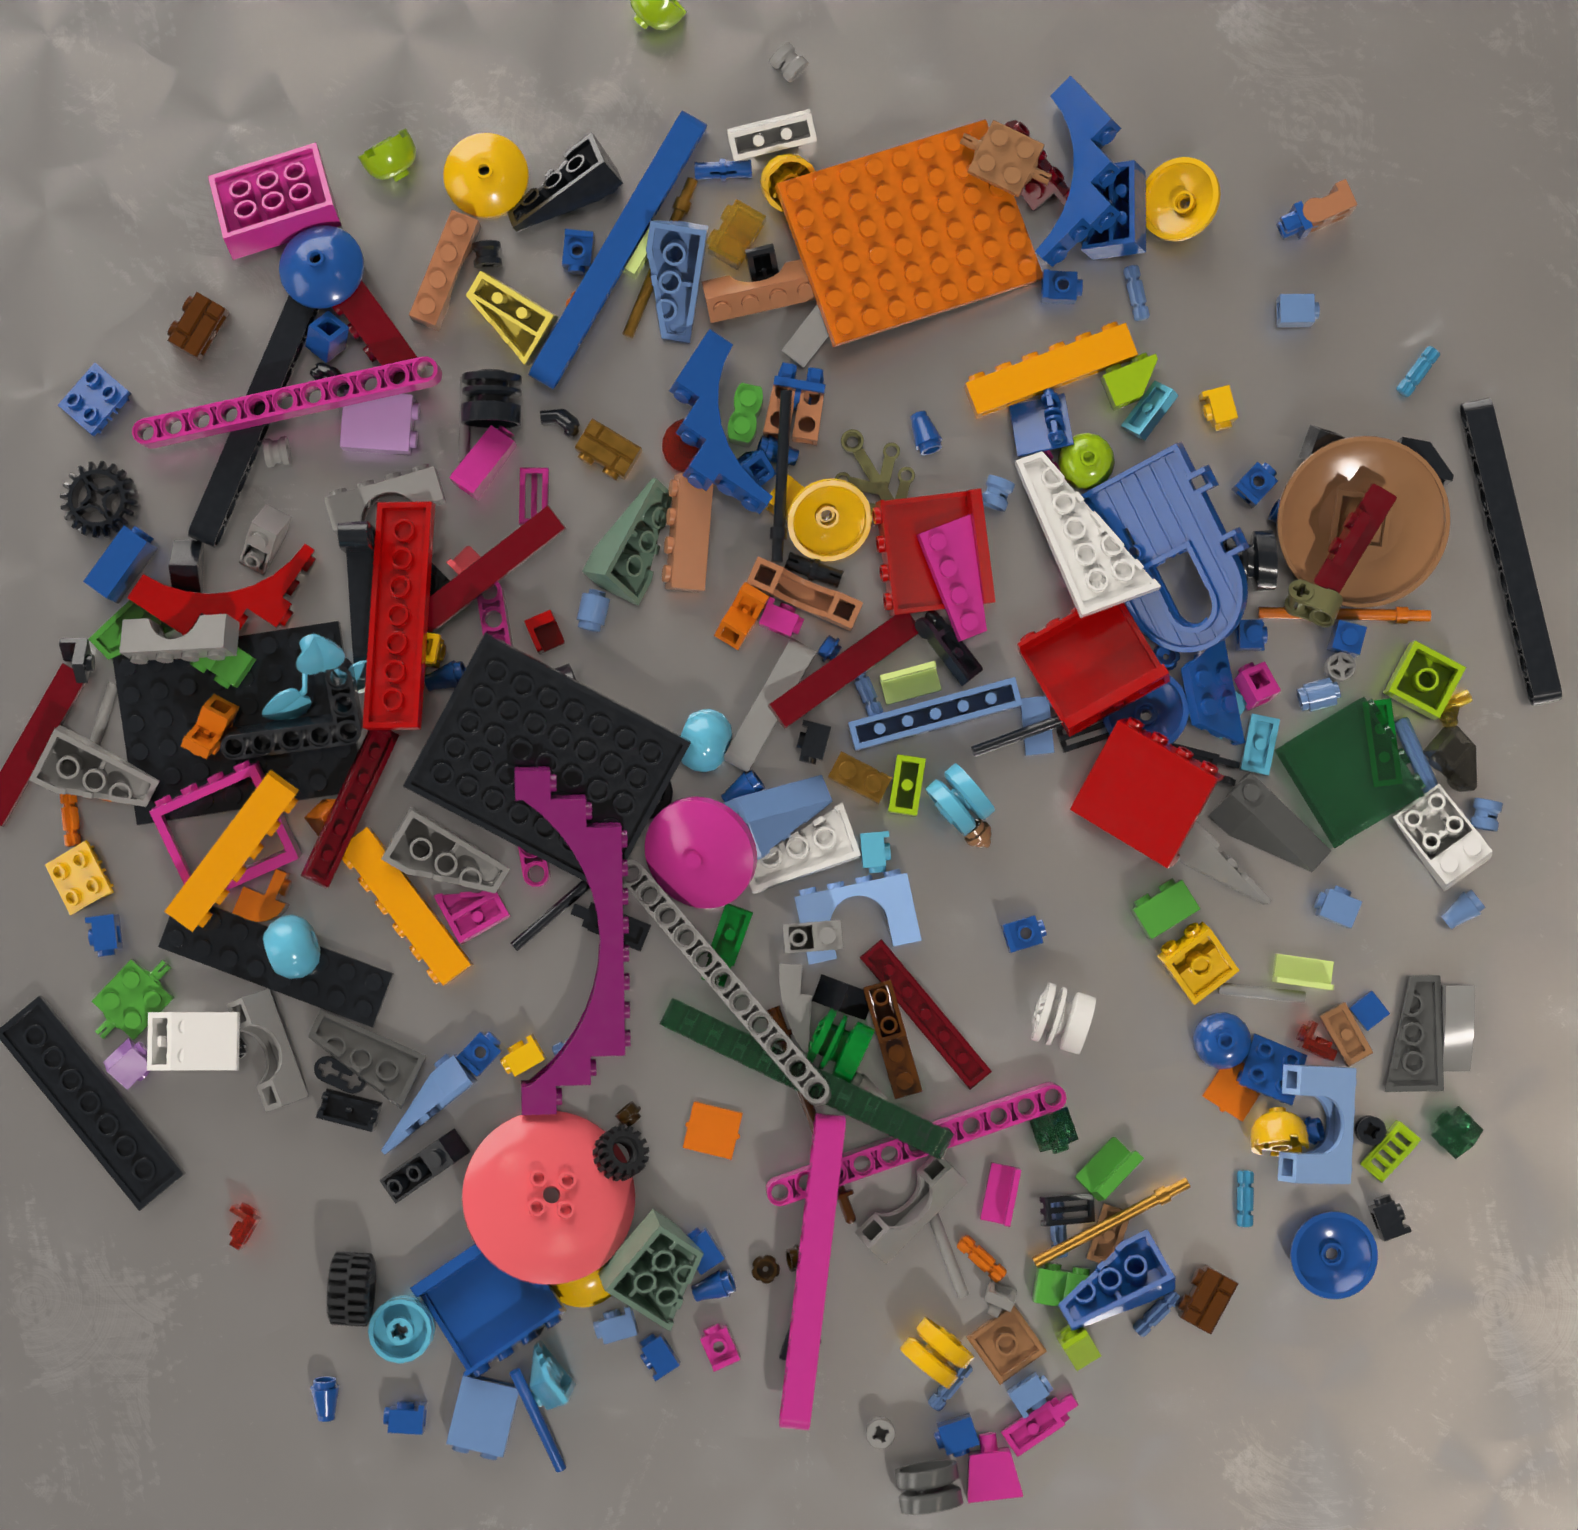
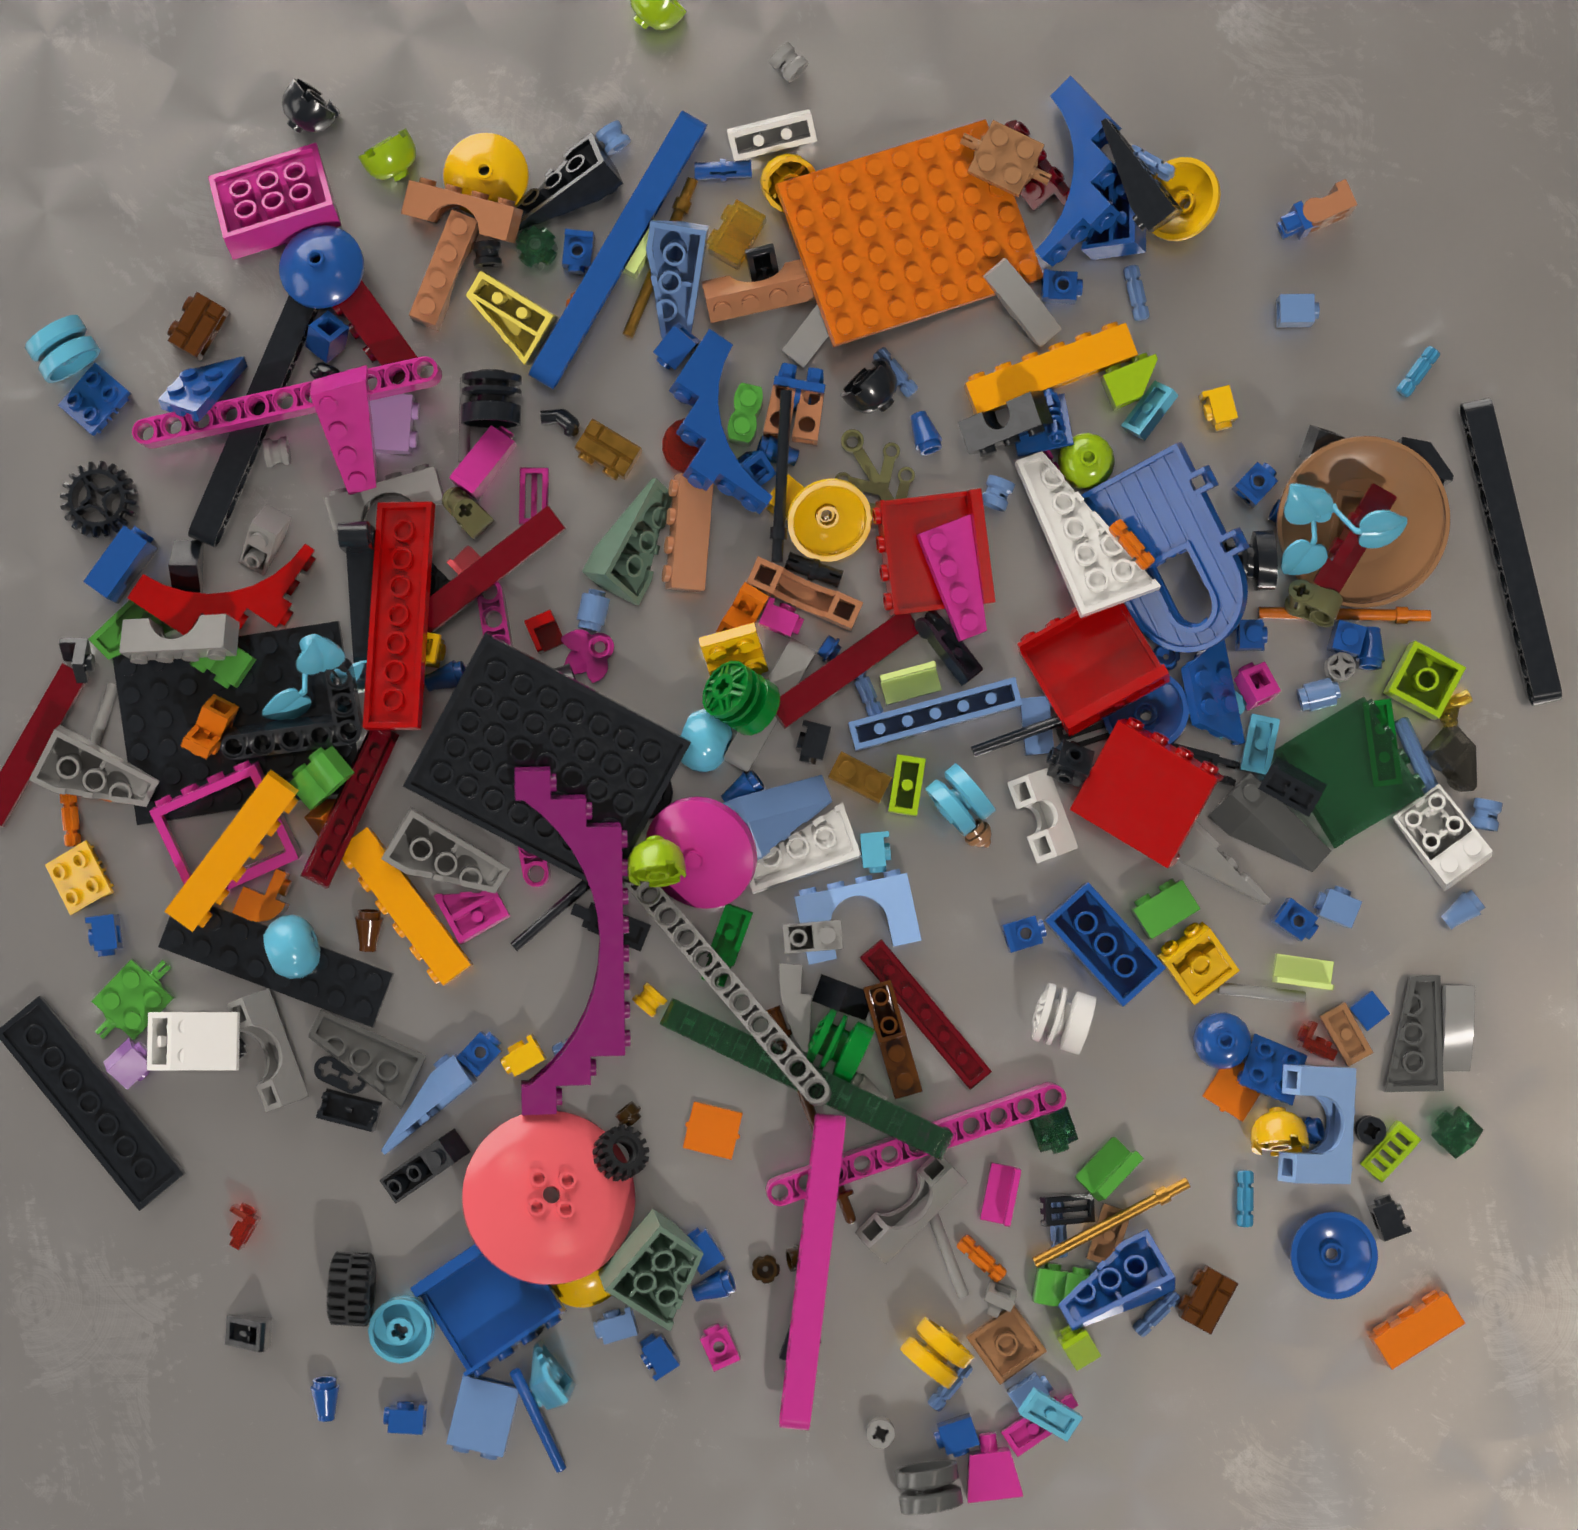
(62, 348): none -> medium azure wheel
(201, 387): none -> blue wing
(248, 1332): none -> black slope
(307, 108): none -> black cylinder
(320, 777): none -> bright green brick
(346, 418): none -> dark pink wedge
(368, 928): none -> reddish brown cone
(430, 203): none -> nougat arch
(466, 511): none -> olive piece
(536, 257): none -> clear green brick
(584, 656): none -> dark pink plate
(613, 137): none -> medium blue wheel
(649, 999): none -> yellow wheel
(656, 862): none -> lime cylinder
(676, 347): none -> blue brick
(734, 645): none -> yellow plate
(741, 698): none -> green wheel
(871, 388): none -> black cylinder
(908, 387): none -> medium blue axle
(1022, 303): none -> light grey slope
(1027, 416): none -> arch
(1050, 1414): none -> medium azure plate
(1053, 828): none -> white arch
(1070, 762): none -> black brick
(1104, 944): none -> blue brick
(1131, 544): none -> orange axle
(1146, 195): none -> black wedge
(1156, 165): none -> medium blue axle
(1285, 920): none -> blue brick
(1292, 786): none -> black hinge
(1315, 505): none -> medium azure plant
(1372, 650): none -> blue cone
(1416, 1328): none -> orange brick

